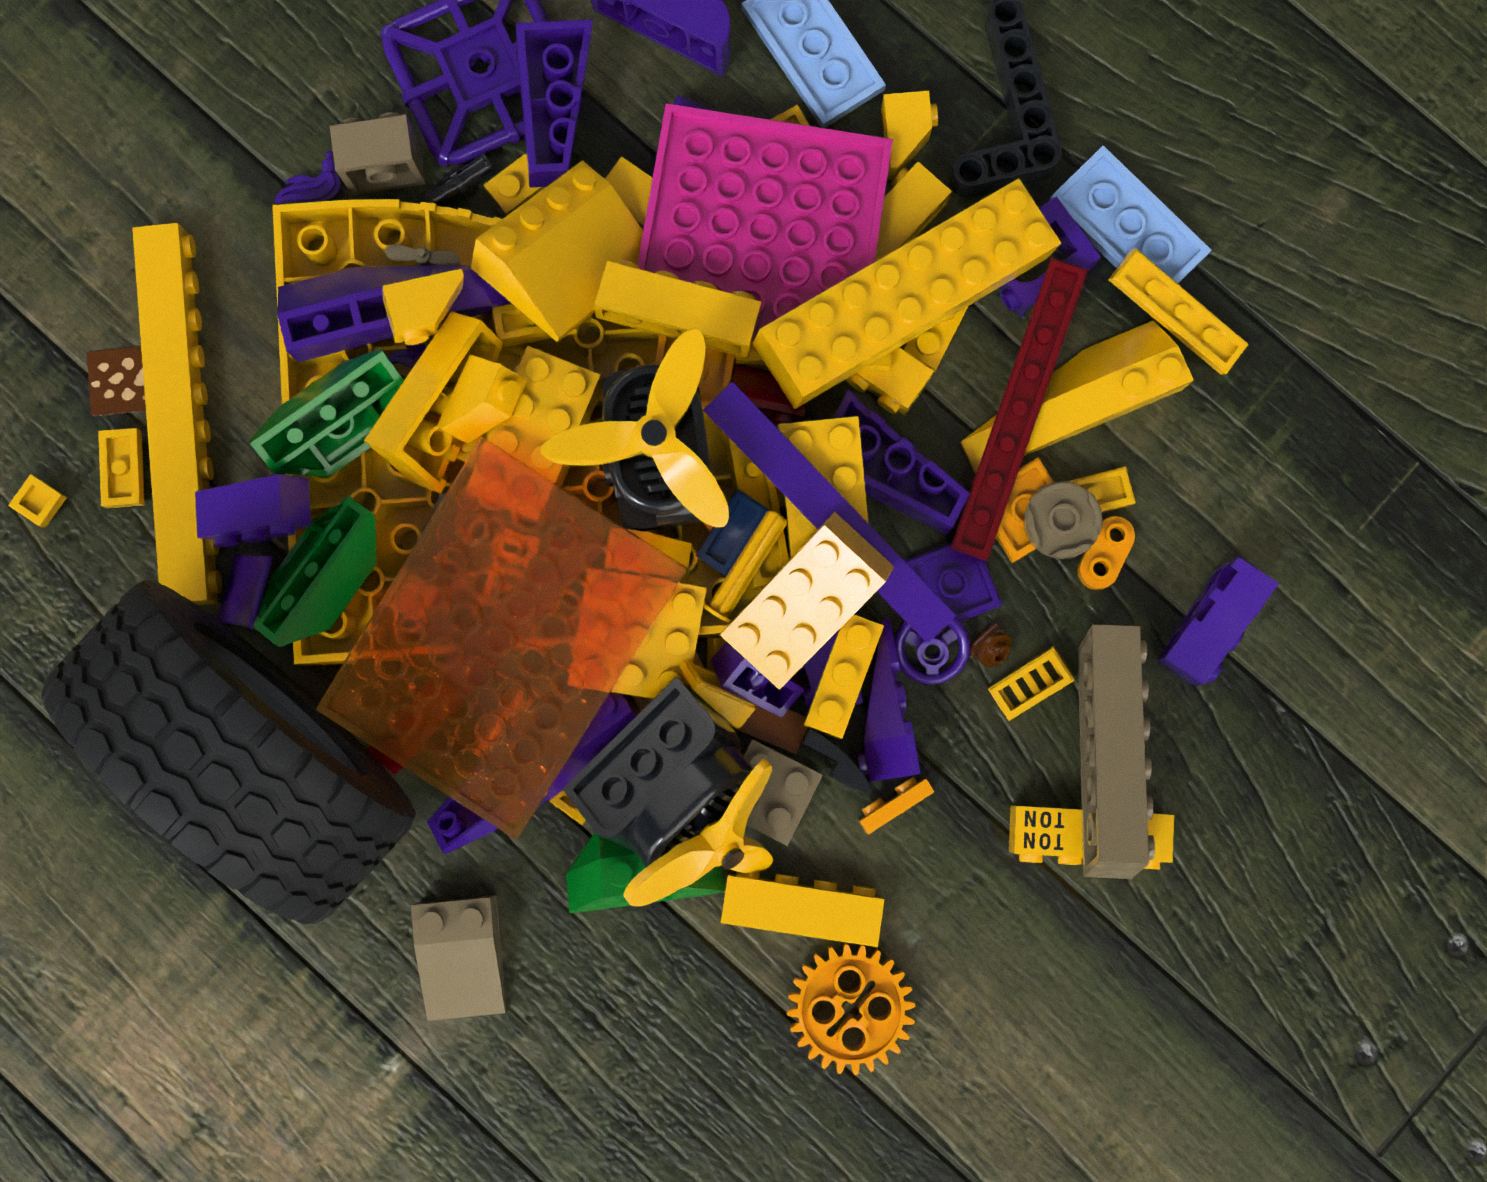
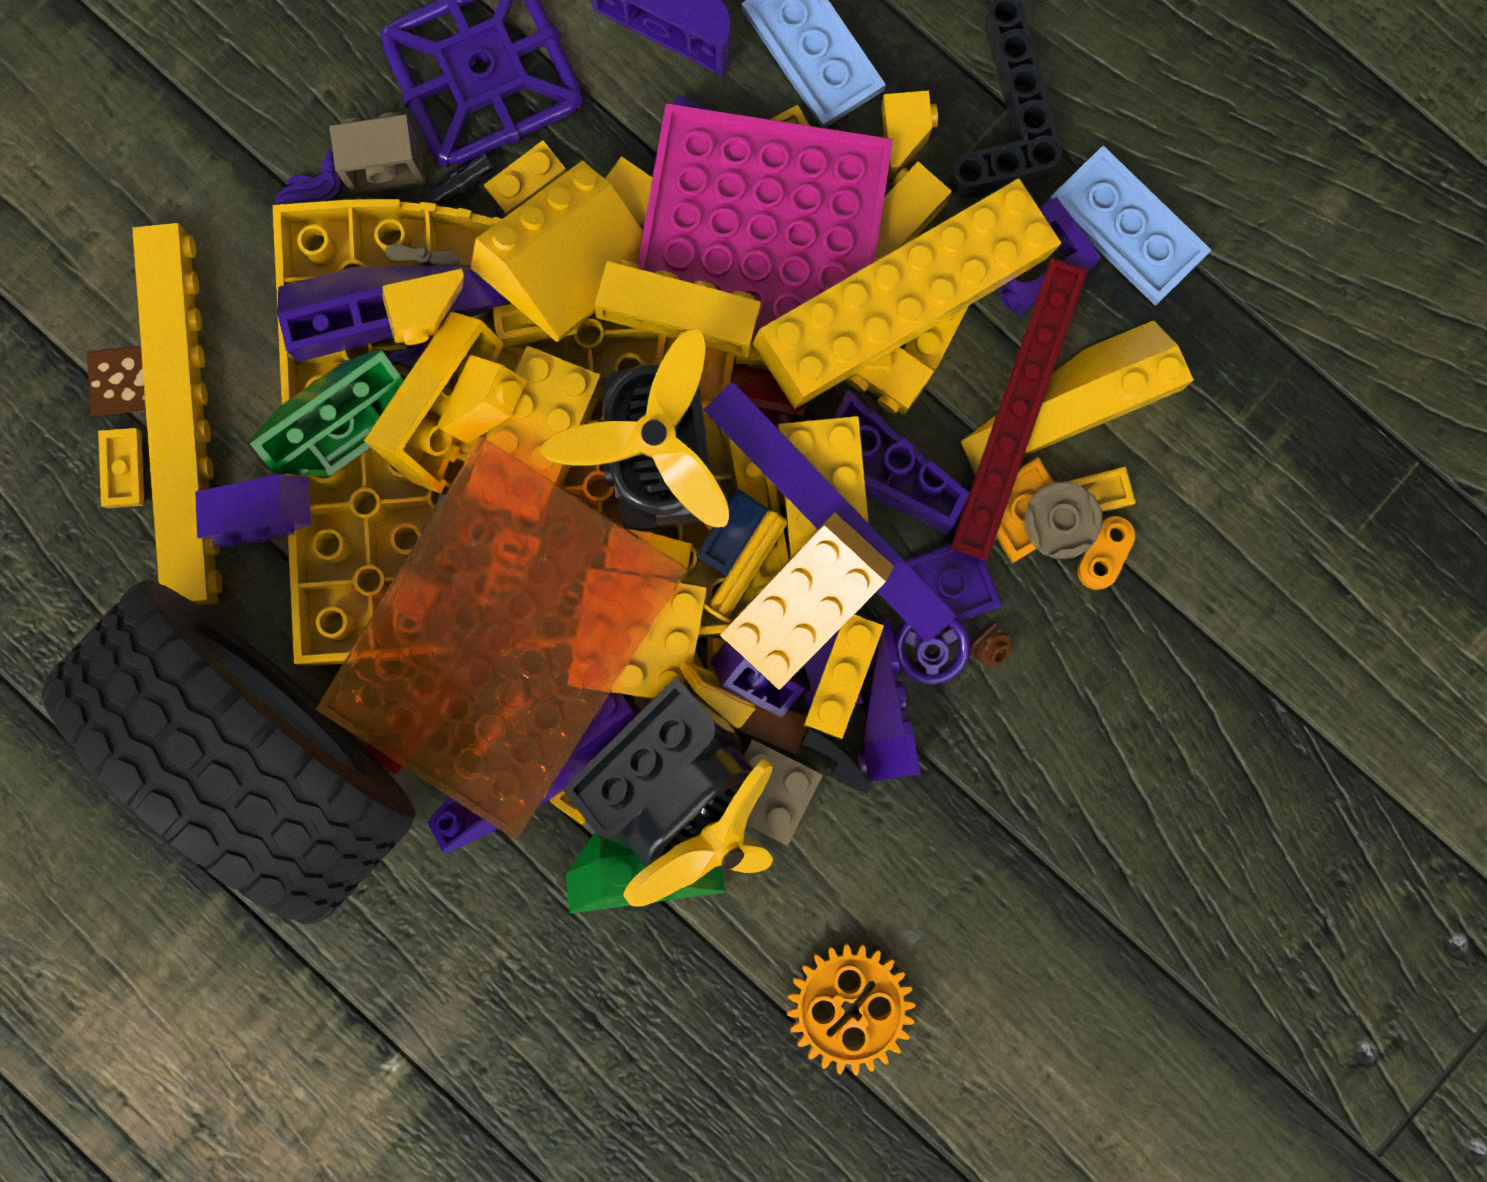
(37, 501): yellow plate -> none
(244, 590): dark purple container -> none
(319, 574): green wedge -> none
(459, 956): dark tan slope -> none
(551, 86): dark purple wedge -> none
(803, 909): yellow brick -> none
(908, 794): light orange plate -> none
(1059, 665): yellow slope -> none
(1059, 833): yellow brick -> none
(1114, 753): dark tan brick -> none
(1178, 311): yellow tile -> none
(1217, 621): dark purple wedge -> none

